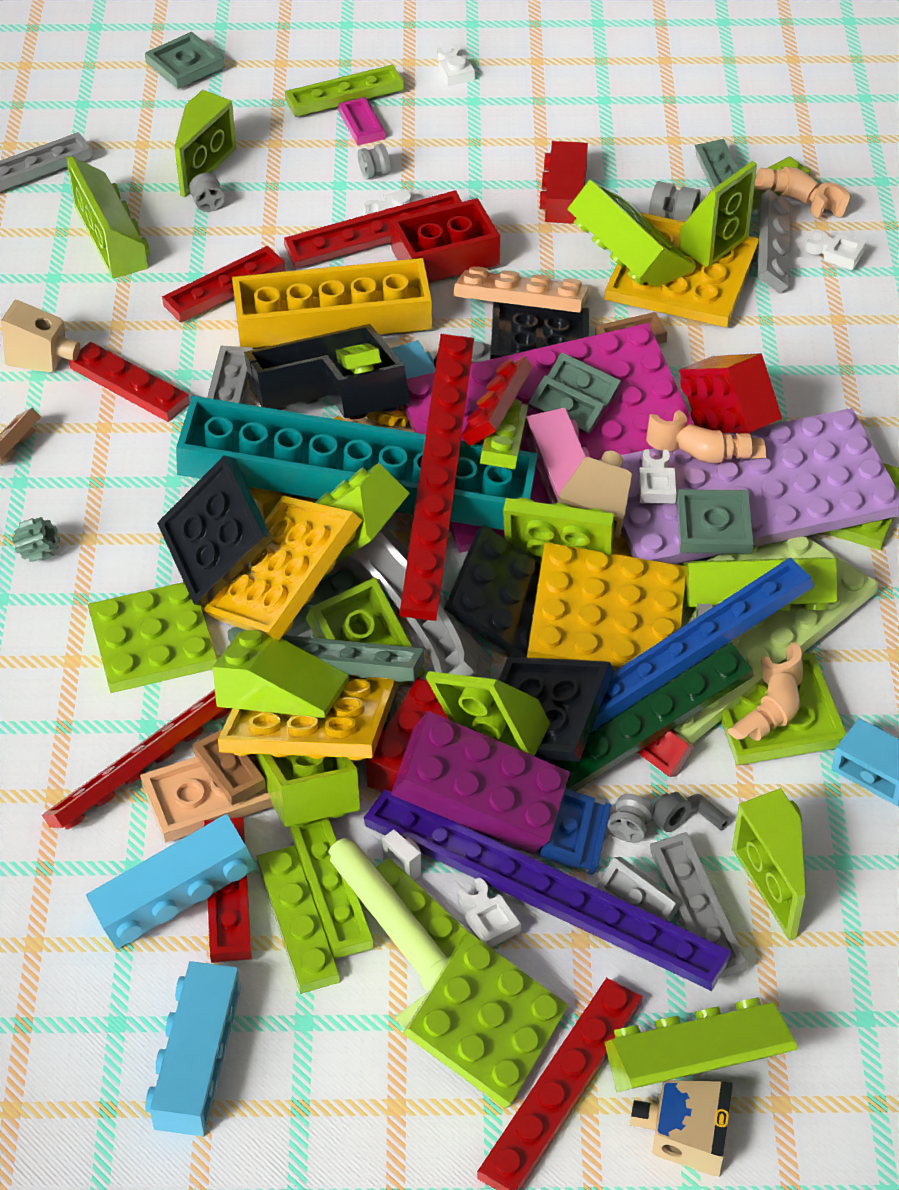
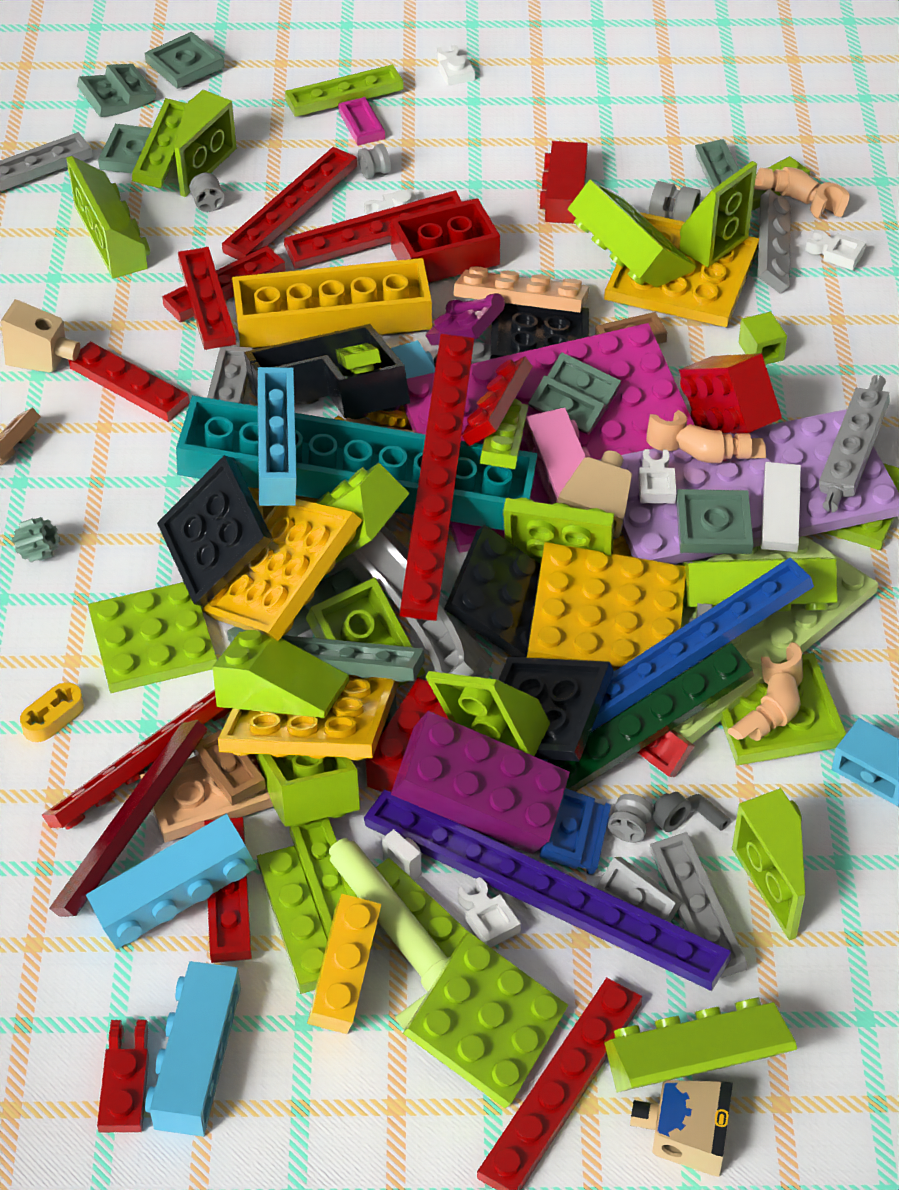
(52, 712): none -> yellow beam
(117, 90): none -> sand green slope
(123, 148): none -> sand green plate
(124, 1081): none -> red hinge
(128, 819): none -> dark red tile
(159, 147): none -> lime plate
(206, 298): none -> red plate
(276, 437): none -> medium azure brick
(290, 203): none -> red plate
(344, 964): none -> yellow brick
(466, 318): none -> magenta plate
(763, 335): none -> lime brick
(781, 507): none -> white tile
(854, 443): none -> light grey plate

